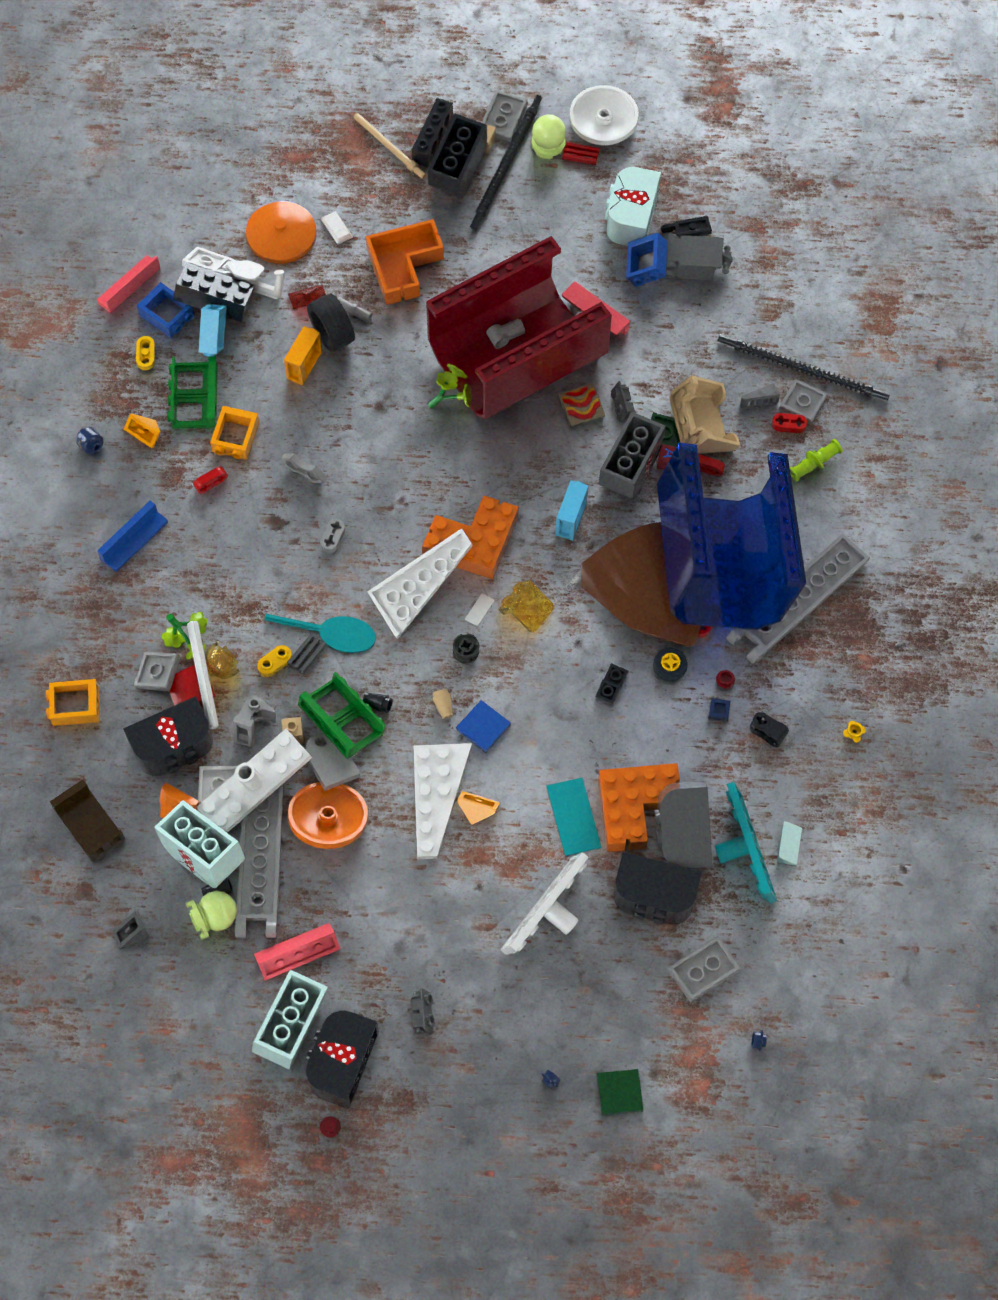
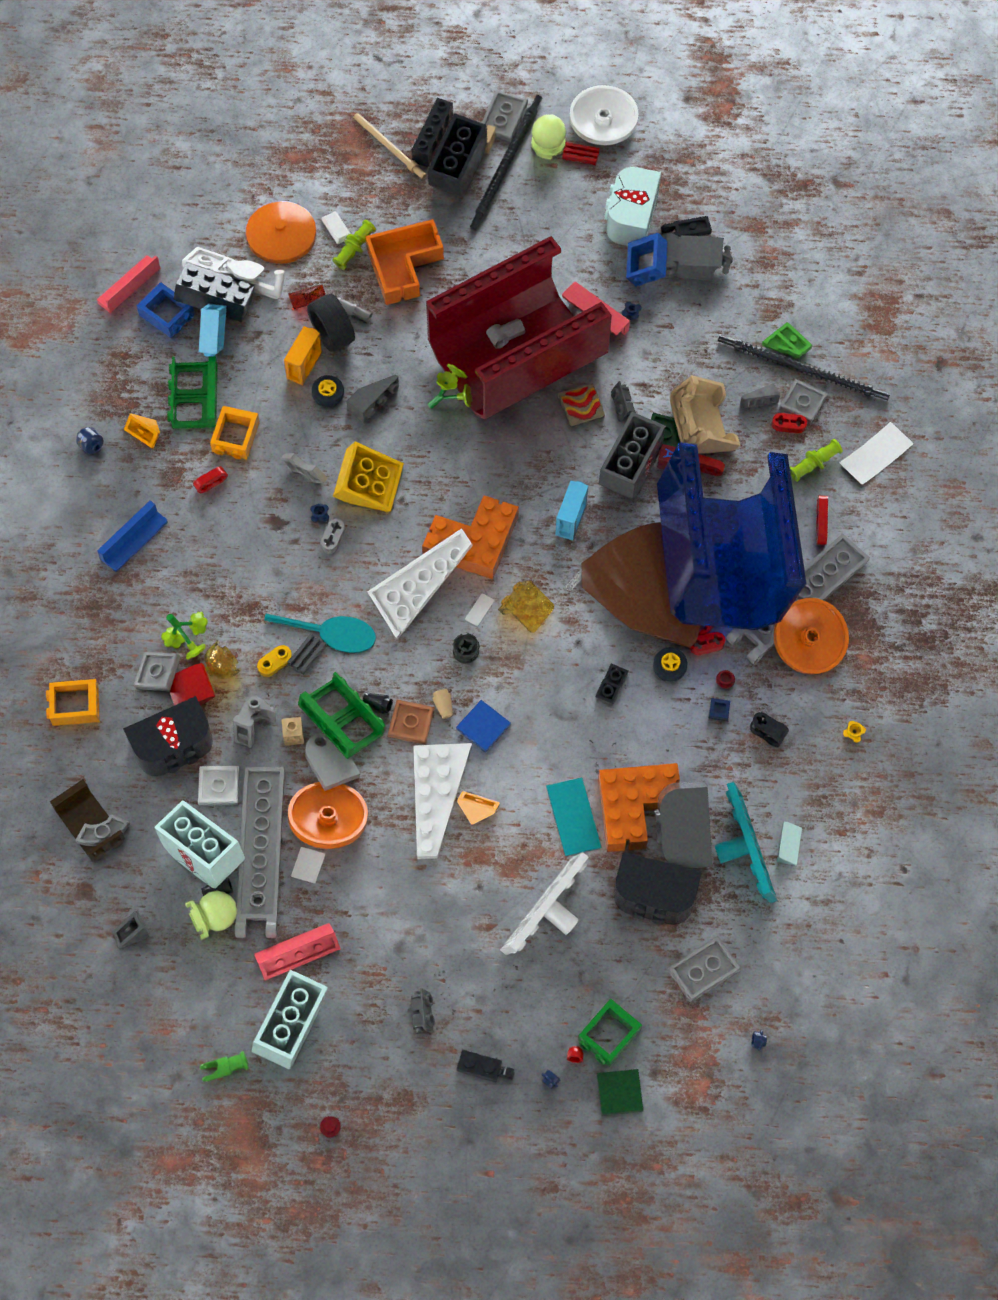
(95, 834): none -> light grey tile
(145, 354): yellow plate -> none
(171, 797): orange slope -> none
(202, 674): white axle -> none
(225, 1066): none -> bright green piece
(254, 781): white plate -> none
(308, 865): none -> white sticker
(315, 509): none -> dark blue plate
(329, 384): none -> black wheel
(340, 1056): black brick -> none
(353, 244): none -> lime piece
(368, 478): none -> yellow slope
(370, 397): none -> dark grey slope
(411, 722): none -> nougat tile
(483, 1066): none -> black plate
(575, 1054): none -> red hinge
(622, 1017): none -> green window
(631, 315): none -> dark blue plate
(707, 643): none -> red beam
(788, 341): none -> bright green wing
(811, 636): none -> orange dish
(822, 520): none -> red beam
(876, 453): none -> white sticker

